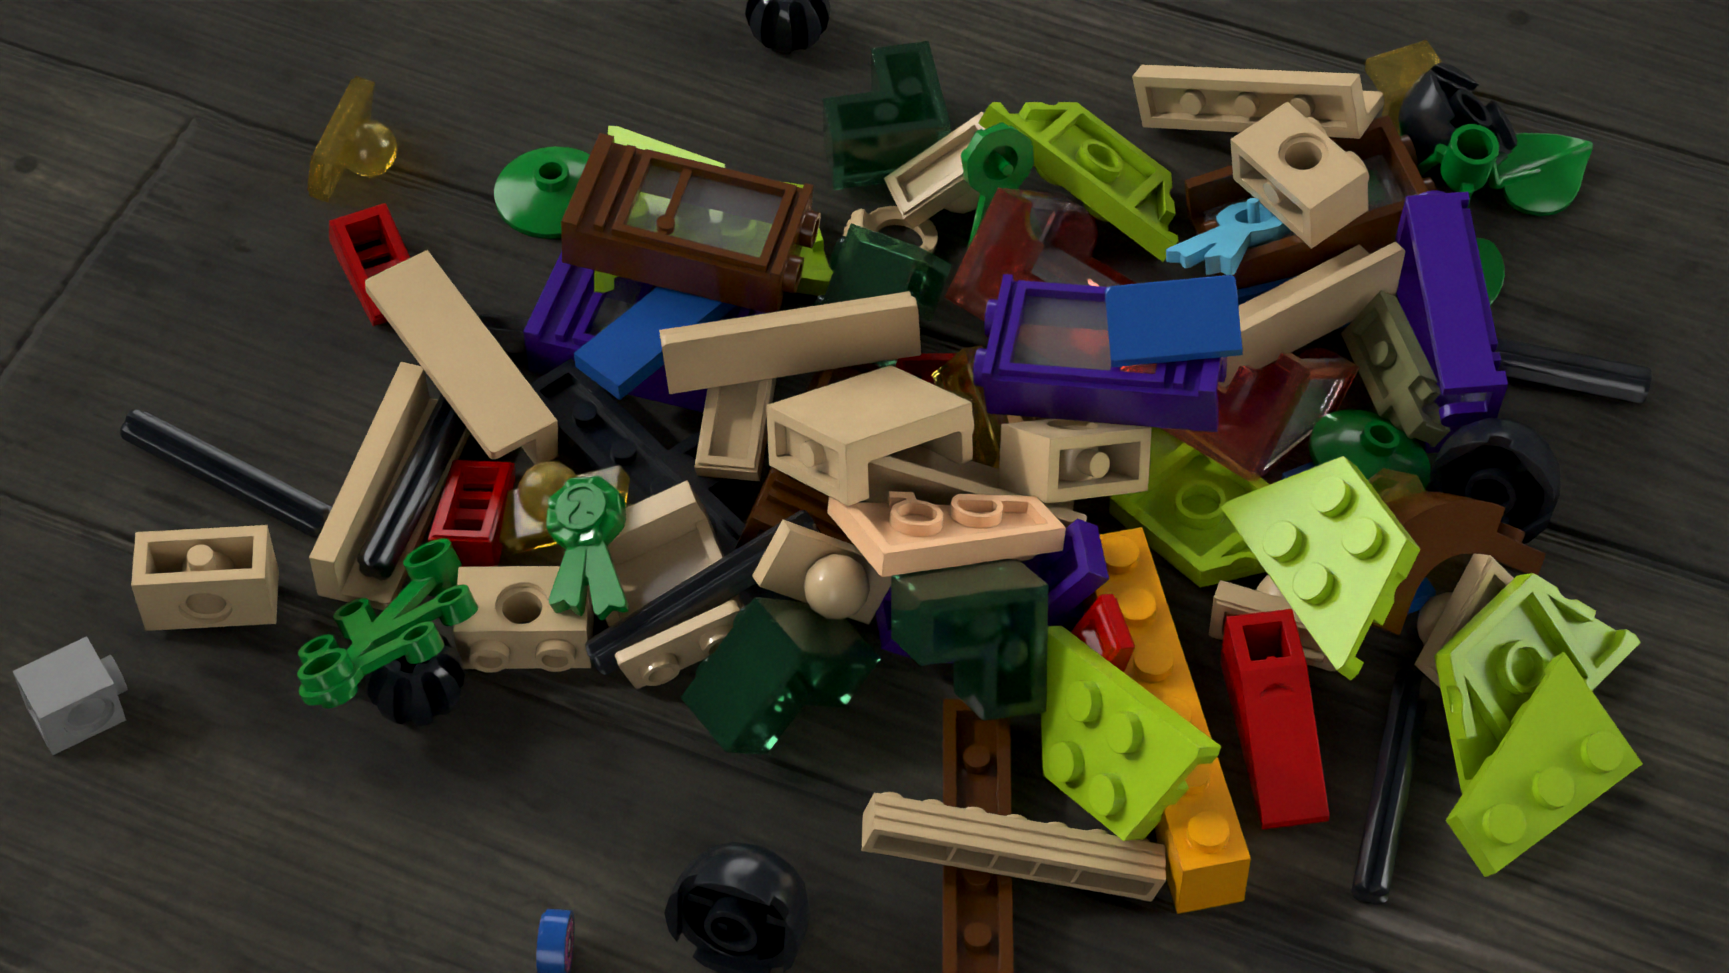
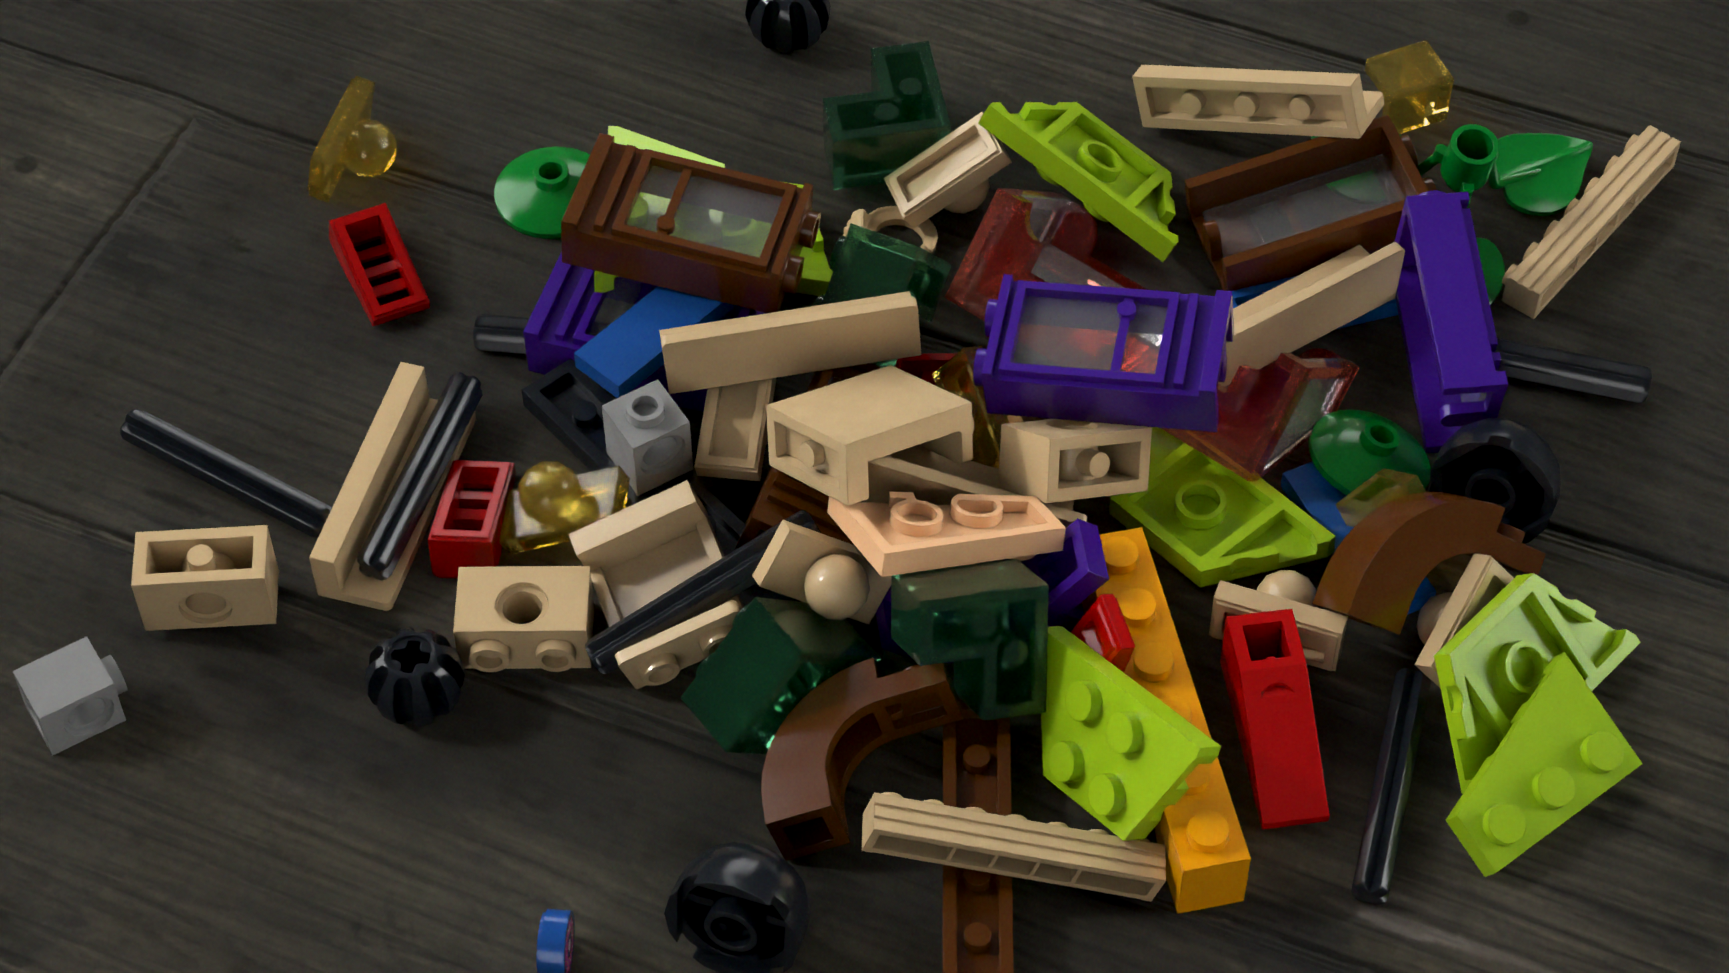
(332, 673): green plant -> none
(464, 359): tan panel -> none
(584, 521): green piece -> none
(648, 437): none -> light grey brick
(830, 737): none -> reddish brown arch
(995, 160): green piece -> none
(1173, 320): blue slope -> none
(1223, 247): medium azure piece -> none
(1300, 174): tan brick -> none
(1328, 552): lime wing -> none
(1395, 369): olive hinge -> none
(1441, 104): black cylinder -> none
(1589, 221): none -> tan piece

